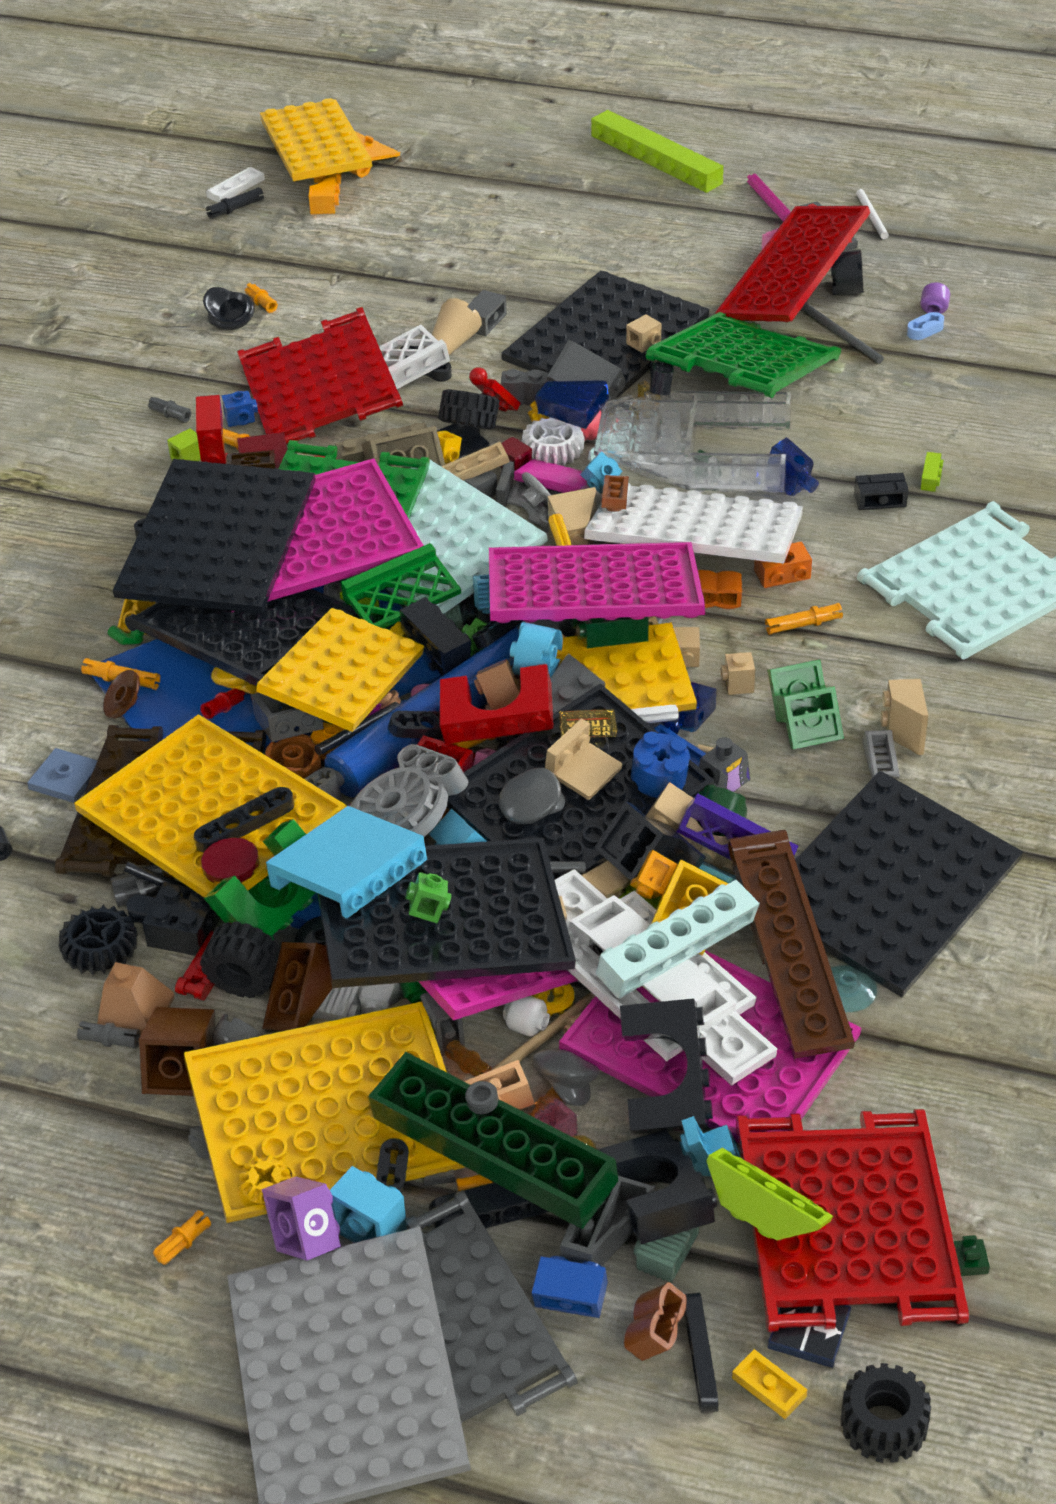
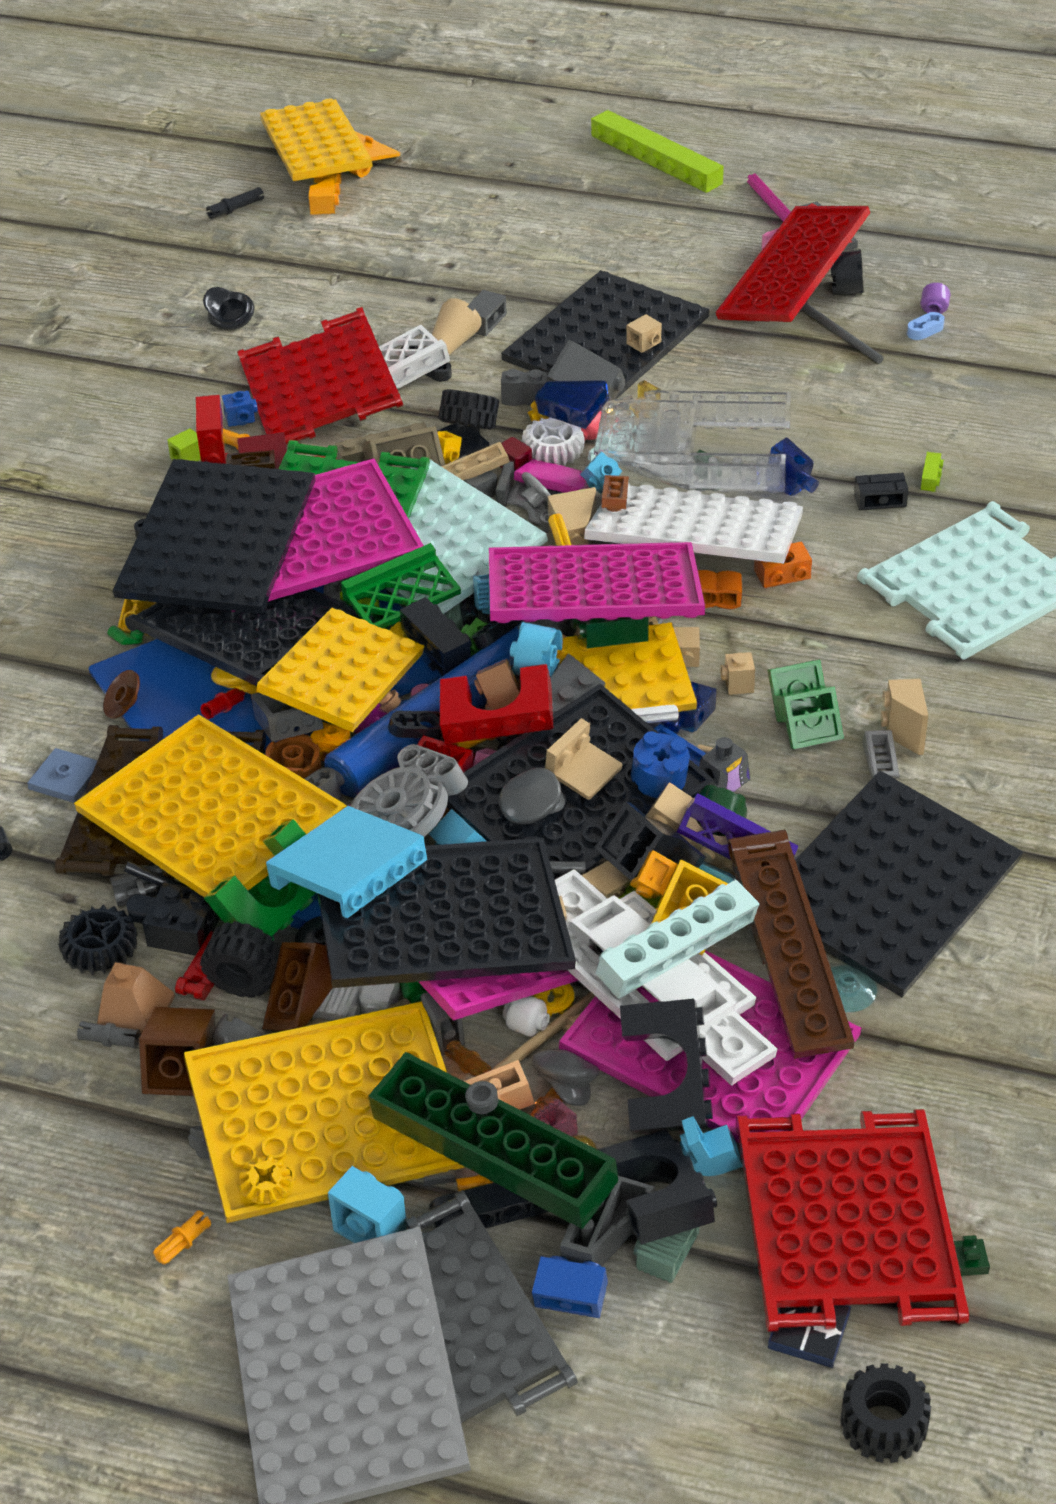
(110, 671): light orange pin -> none
(170, 409): dark grey axle -> none
(230, 858): dark red tile -> none
(235, 184): white tile -> none
(261, 297): light orange axle -> none
(278, 799): black beam -> none
(302, 1218): medium lavender brick -> none
(345, 735): black bar -> none
(398, 1169): black beam -> none
(428, 897): bright green brick -> none
(491, 387): red plate -> none
(601, 721): clear yellow tile -> none
(655, 1321): dark orange brick -> none
(661, 377): black beam -> none
(701, 1354): black beam -> none
(743, 353): green plate -> none
(762, 1199): lime wedge -> none
(769, 1384): yellow plate -> none
(804, 618): light orange pin -> none
(873, 215): white bar -> none

